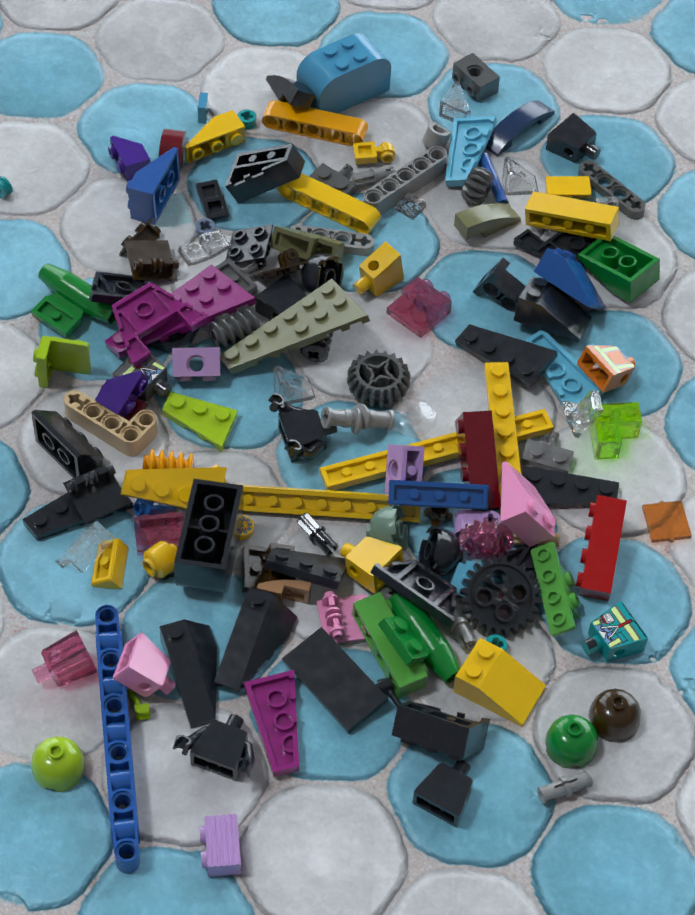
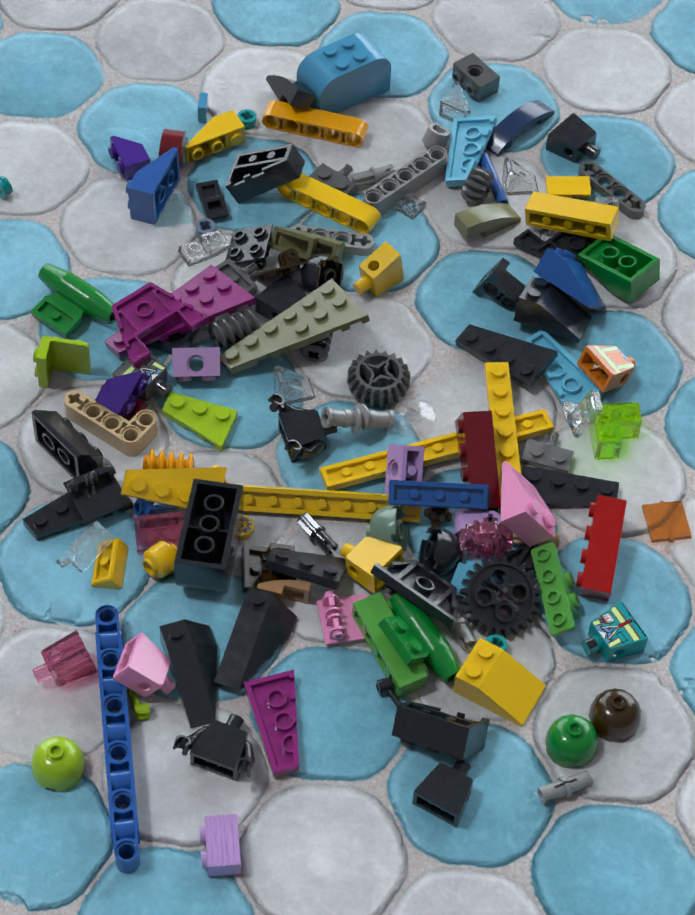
(112, 287): black wing -> none
(144, 231): dark brown hinge -> none
(151, 260): dark brown hinge -> none
(335, 680): black tile -> none
(367, 152): yellow plate -> none
(420, 306): clear pink plate -> none

